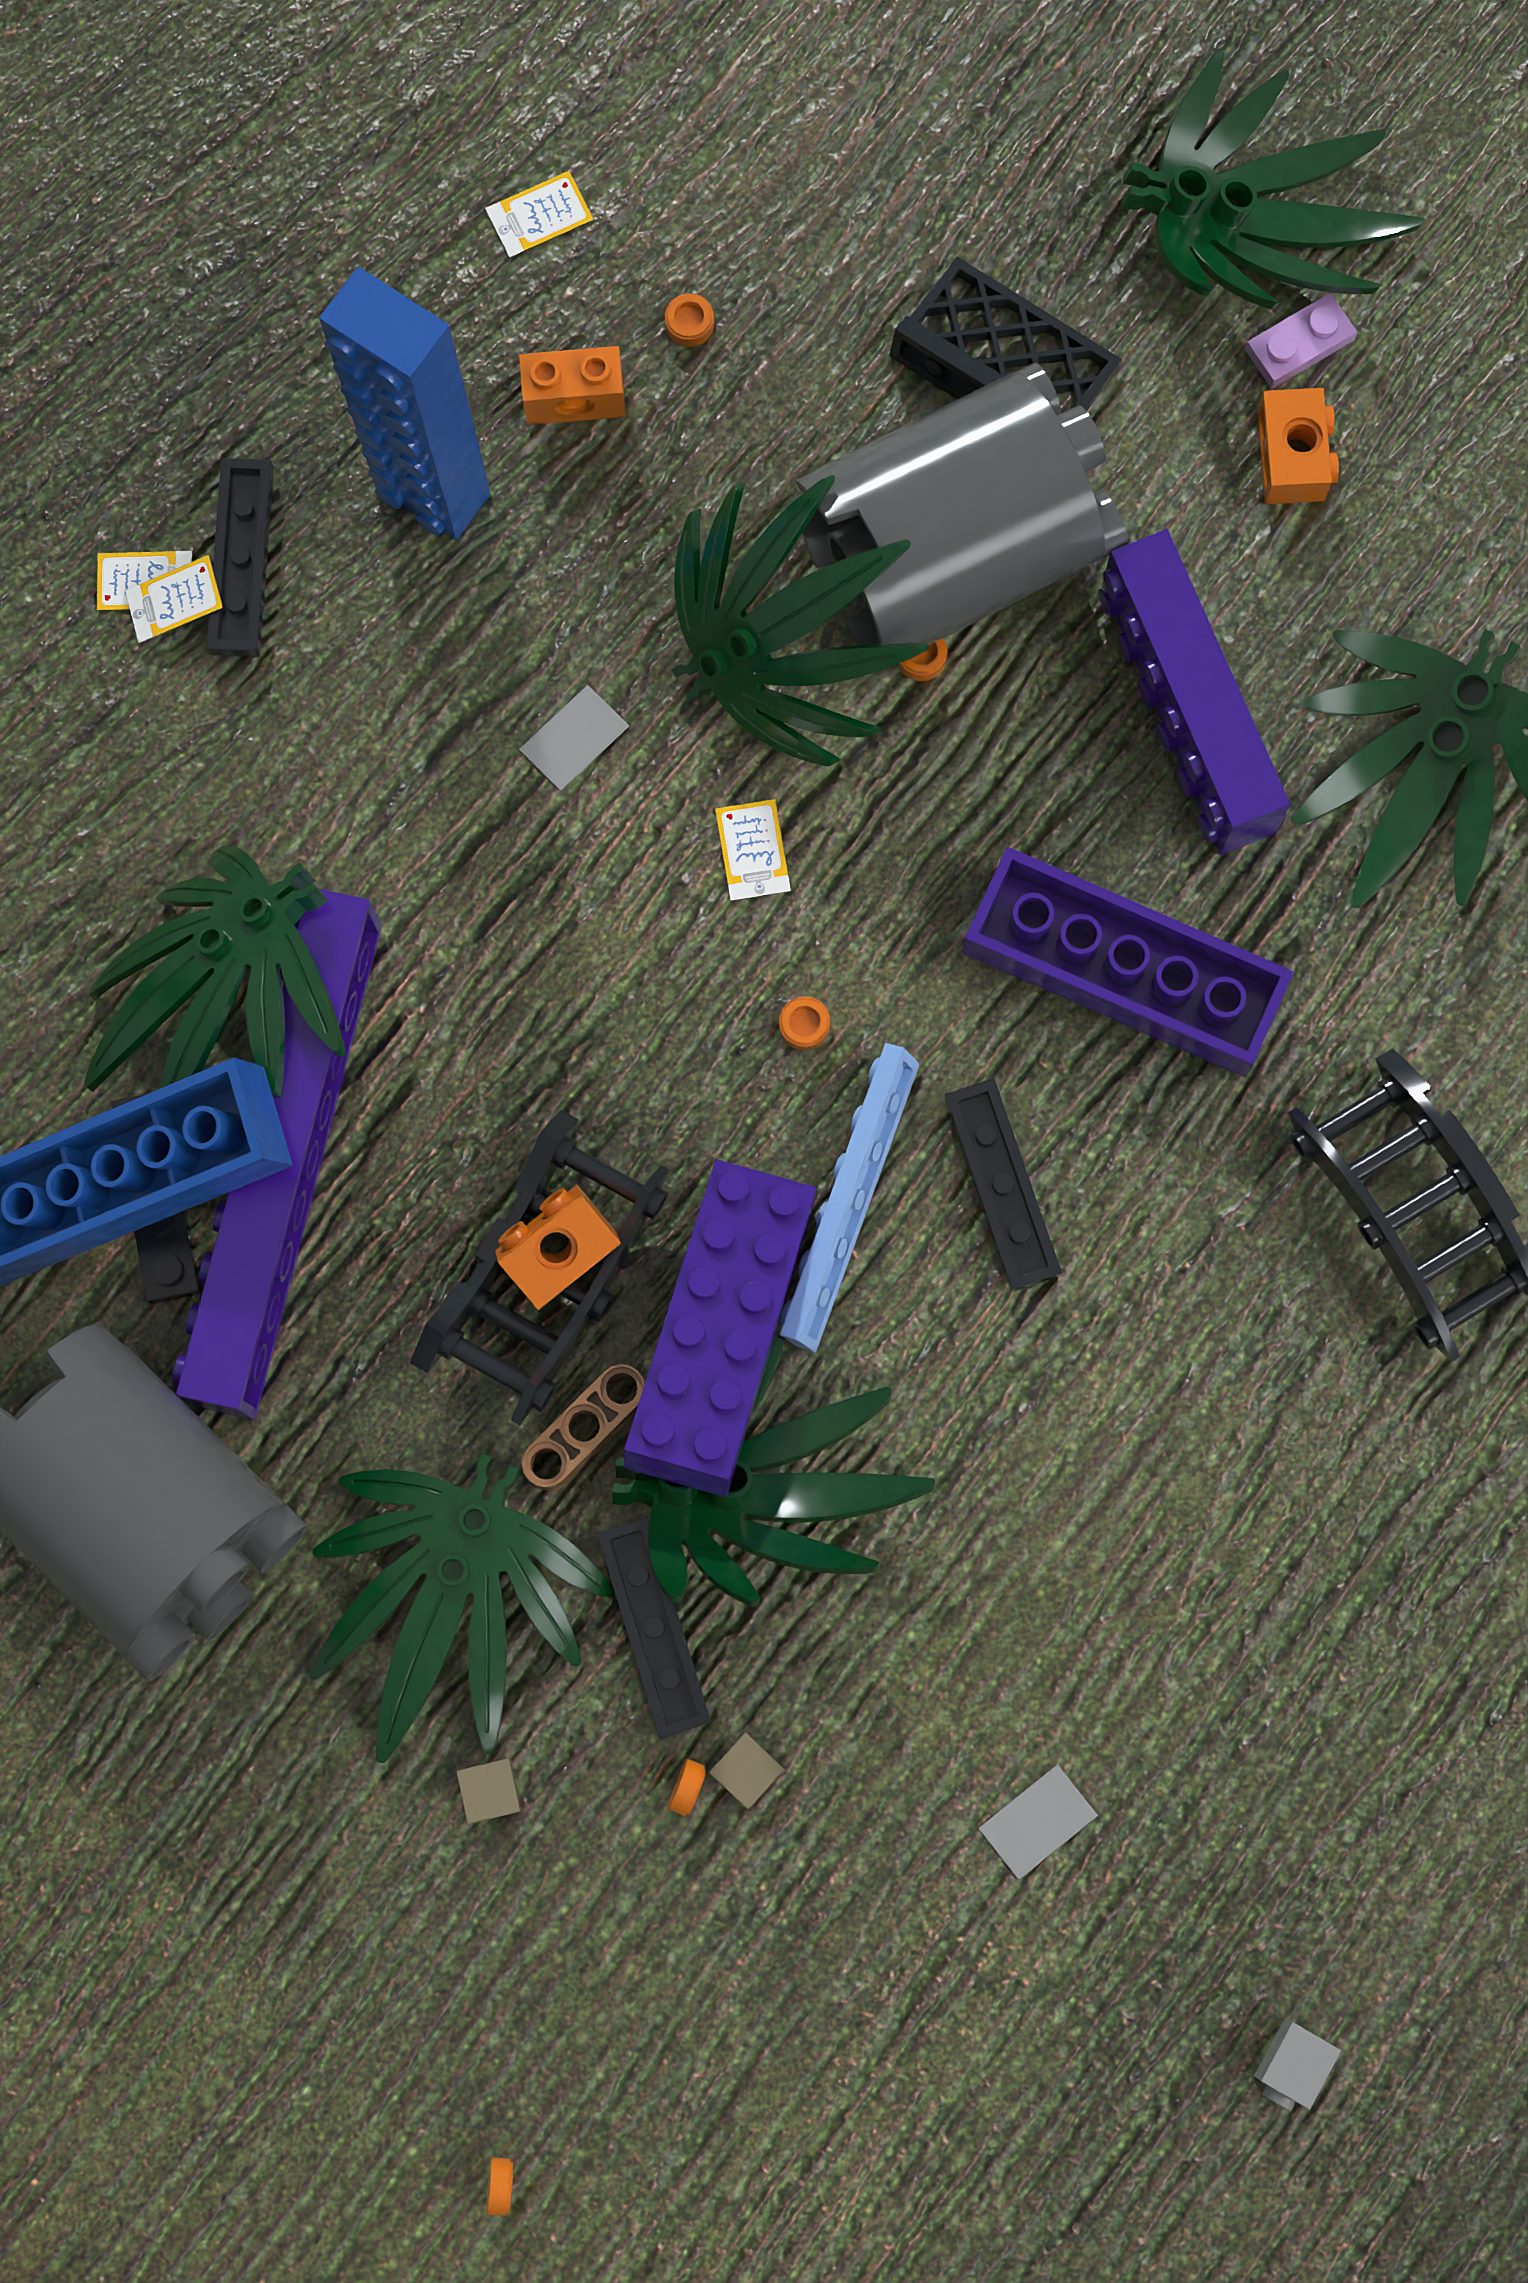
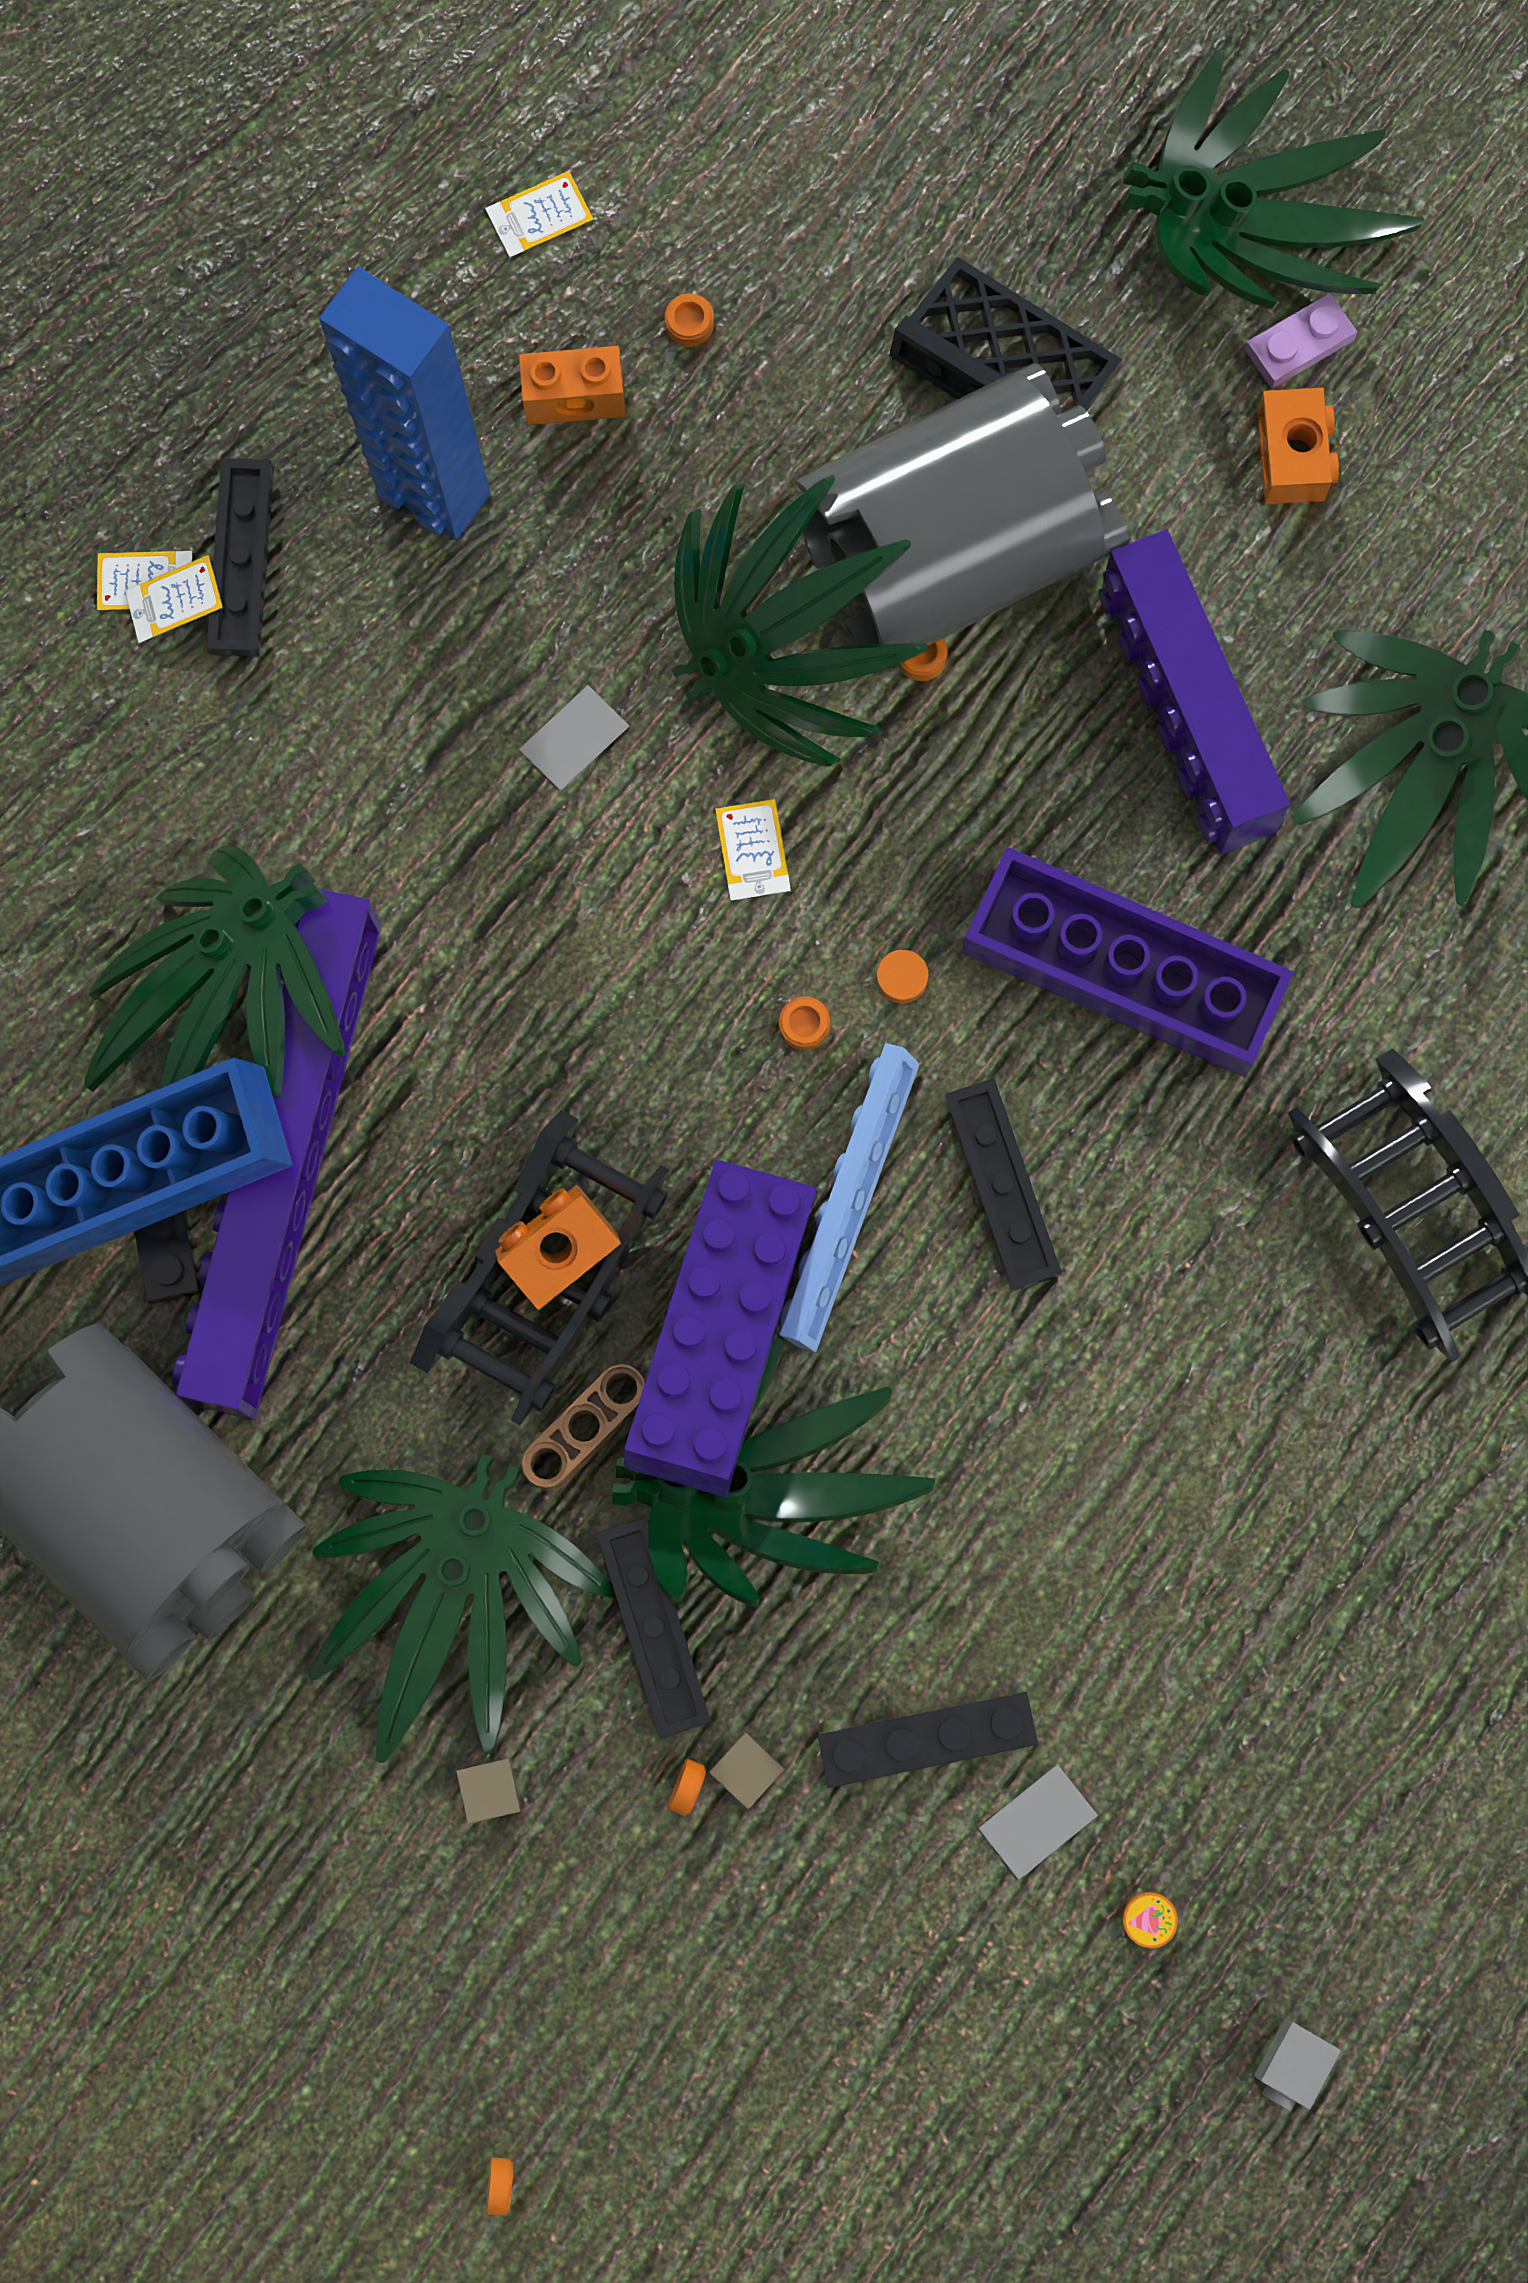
(902, 976): none -> orange tile
(927, 1739): none -> black plate
(1150, 1919): none -> tile

